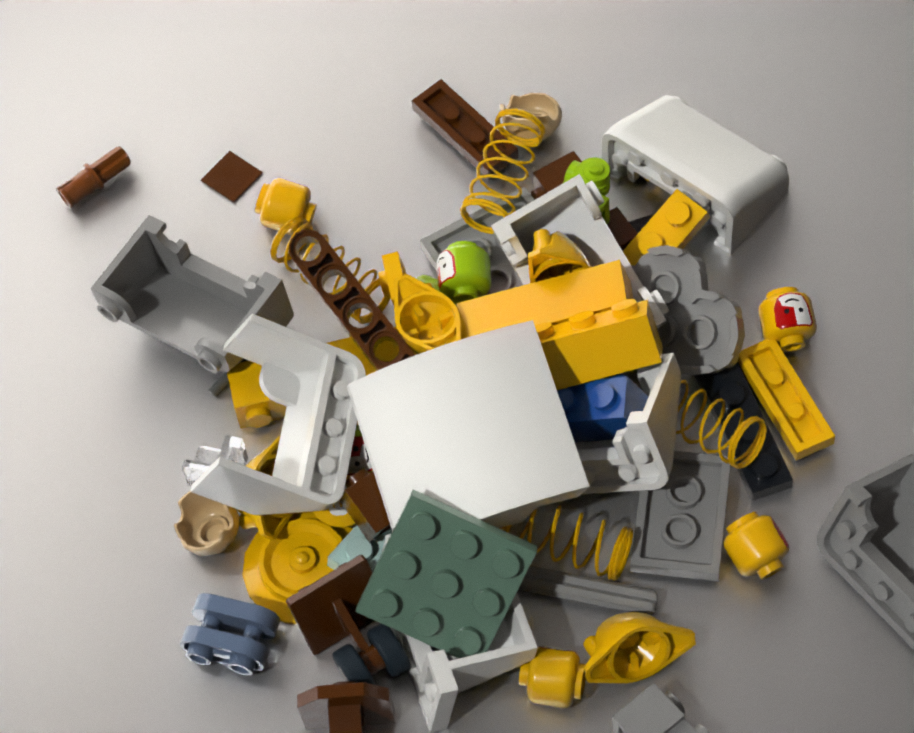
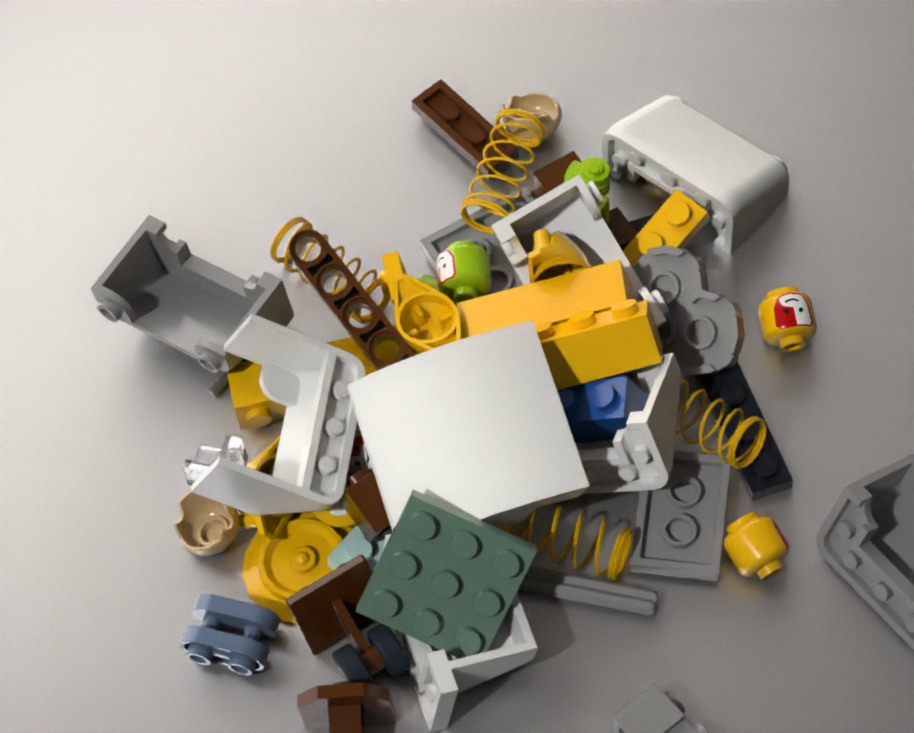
(93, 176): dark orange axle -> none
(231, 176): reddish brown sticker -> none
(282, 202): yellow head -> none
(553, 677): yellow head -> none
(633, 648): yellow hat -> none
(785, 399): yellow plate -> none

